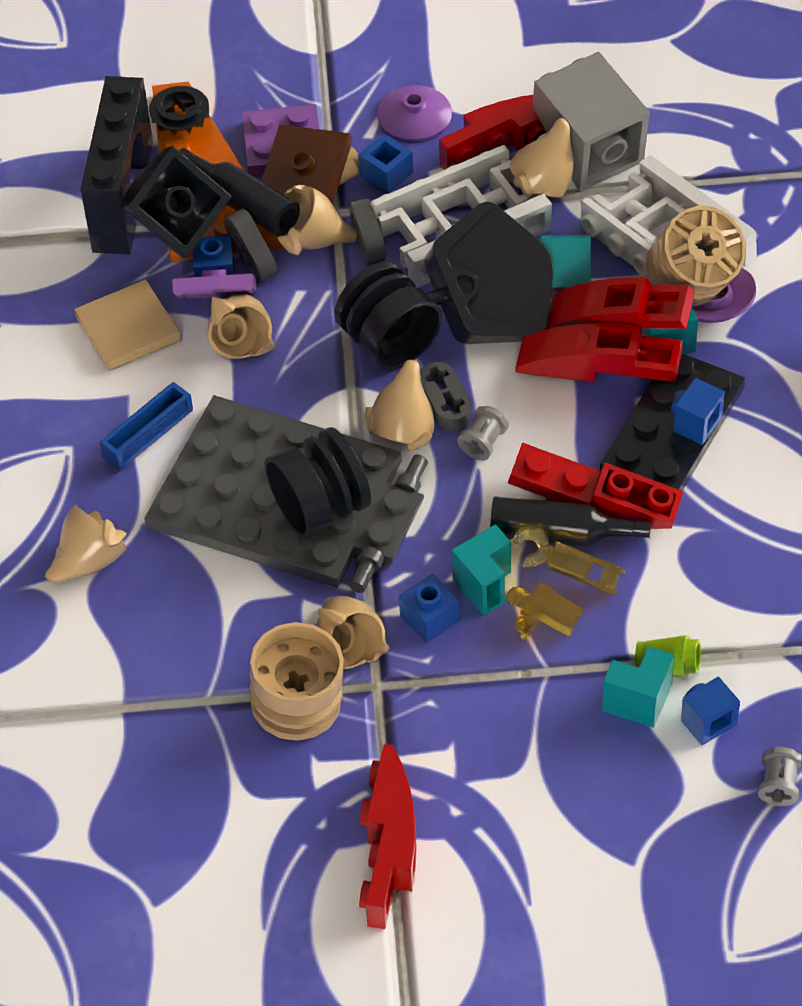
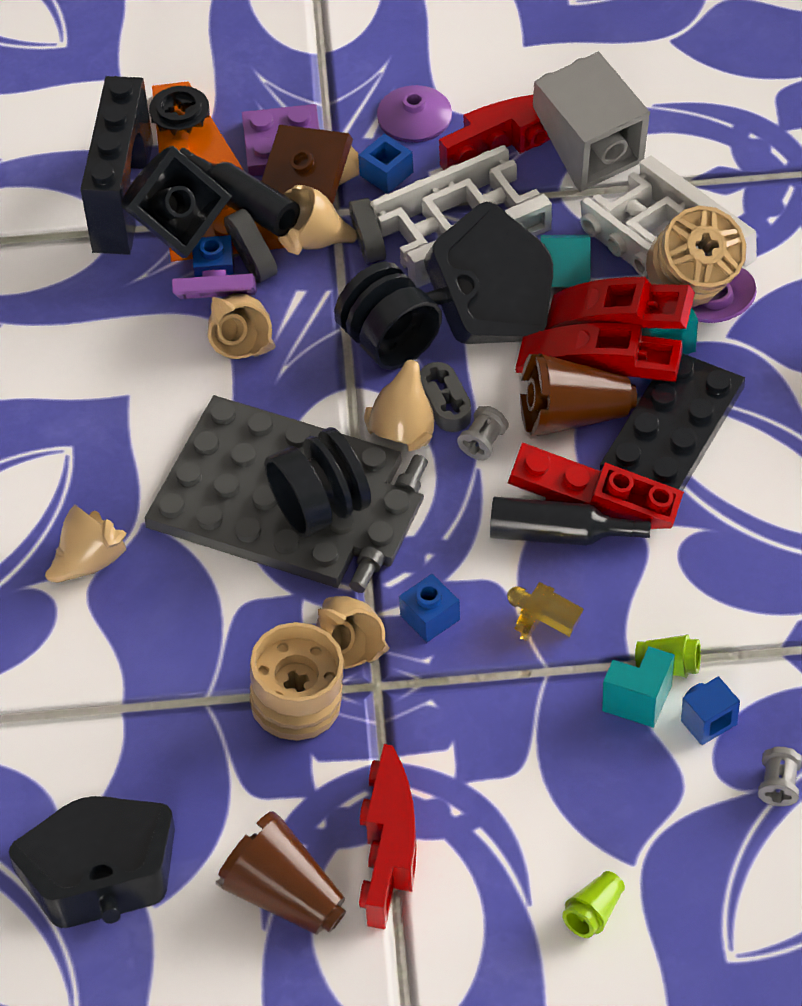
(96, 859): none -> black animal
(127, 324): tan tile -> none
(146, 426): blue piece -> none
(282, 877): none -> reddish brown cone
(481, 568): teal piece -> none
(545, 163): tan hat -> none
(567, 560): clear yellow piece -> none
(571, 395): none -> reddish brown cone
(593, 905): none -> lime cone
(697, 410): blue plate -> none

